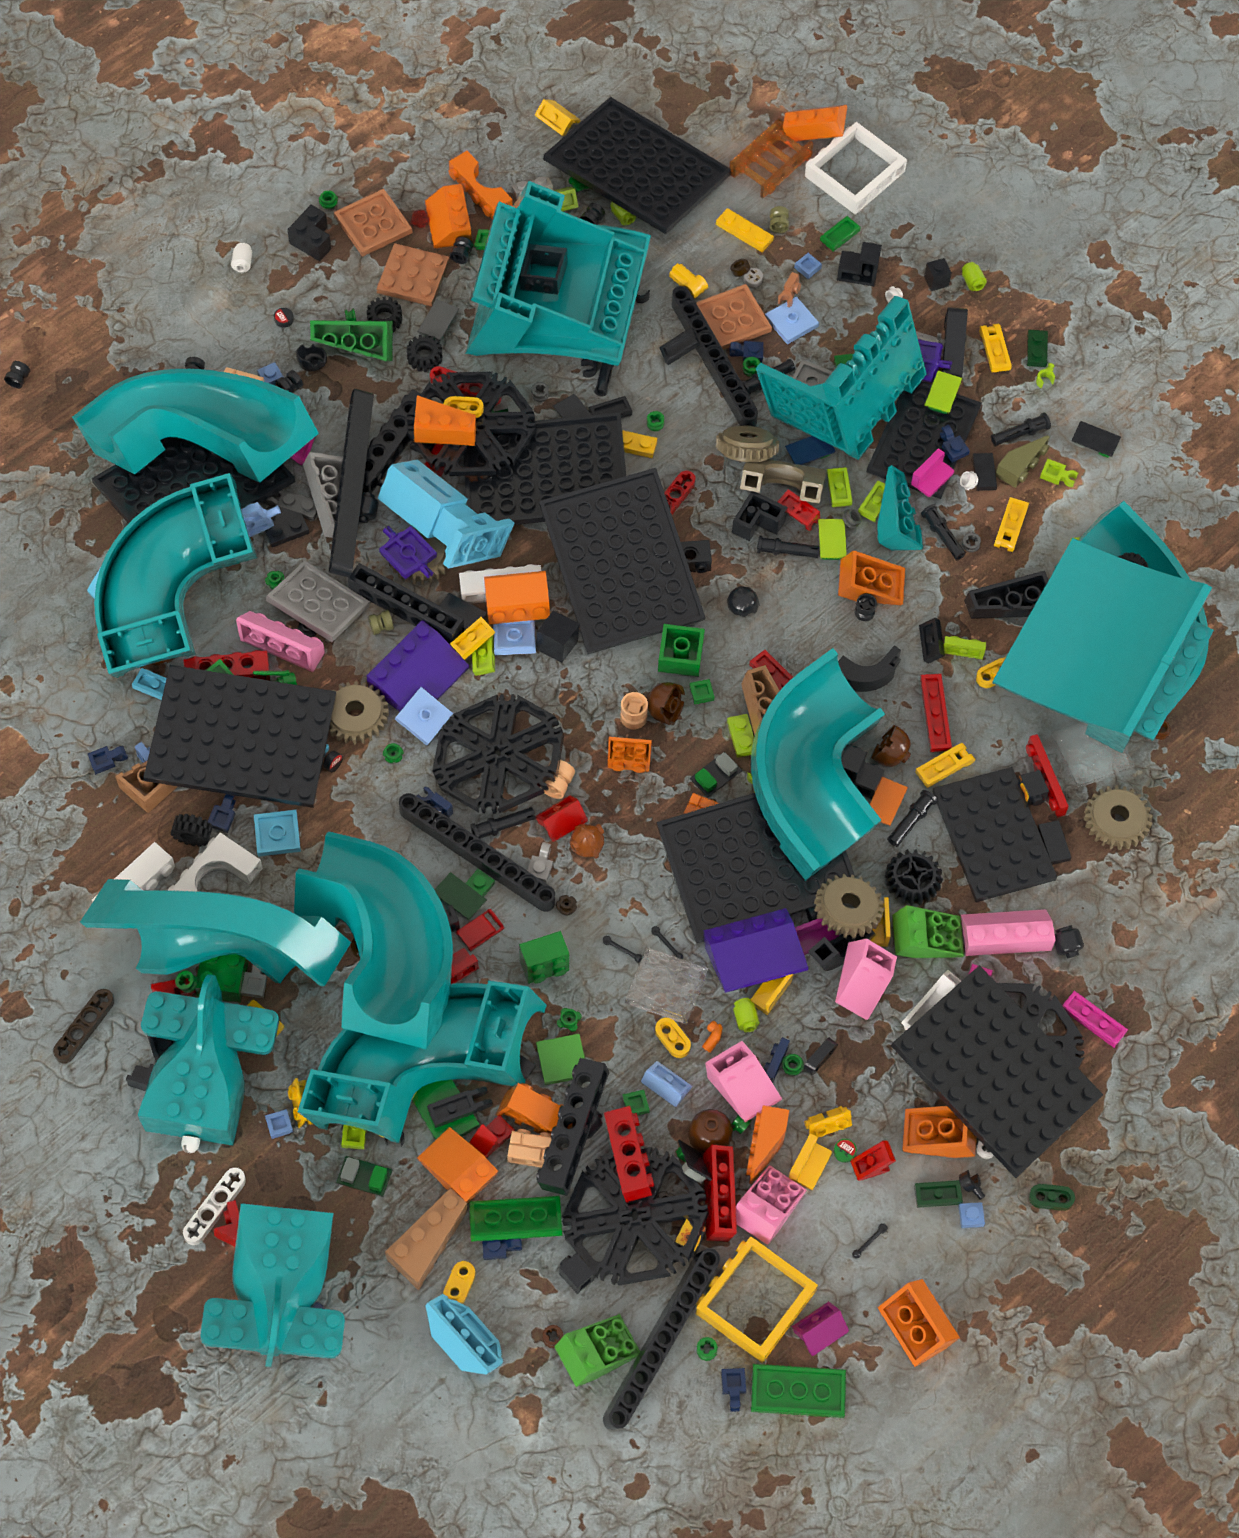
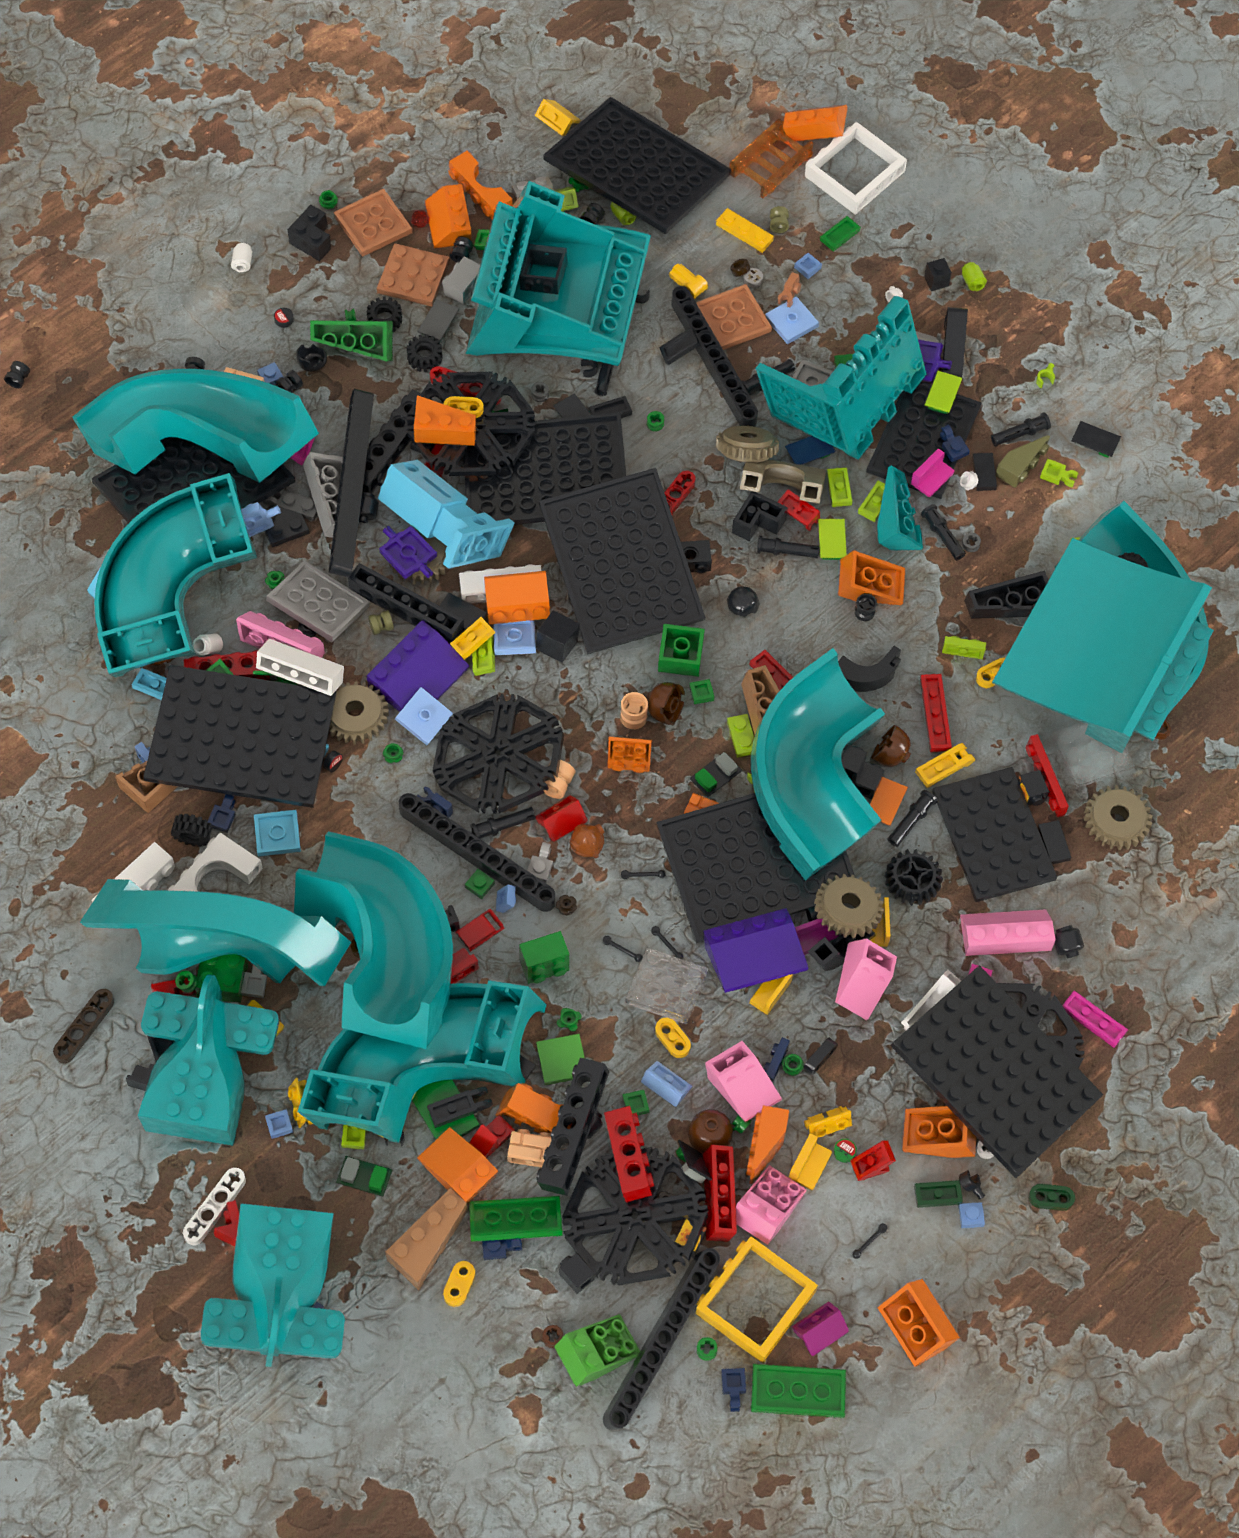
(103, 759): dark blue plate -> none
(190, 1144): white hinge -> none
(208, 644): none -> white brick
(300, 667): none -> white brick
(460, 896): dark green piece -> none
(461, 281): none -> light grey brick
(463, 1336): medium azure wedge -> none
(505, 898): none -> medium blue plate
(625, 874): none -> black hinge
(639, 444): yellow plate -> none
(714, 1038): orange arm -> none
(746, 1015): lime brick -> none
(748, 349): dark blue plate -> none
(750, 361): green bush -> none
(851, 518): dark grey plate -> none
(860, 267): black brick -> none
(927, 933): bright green slope -> none
(931, 640): black plate -> none
(995, 348): yellow plate -> none
(1011, 523): yellow plate -> none
(1037, 348): dark green plate -> none

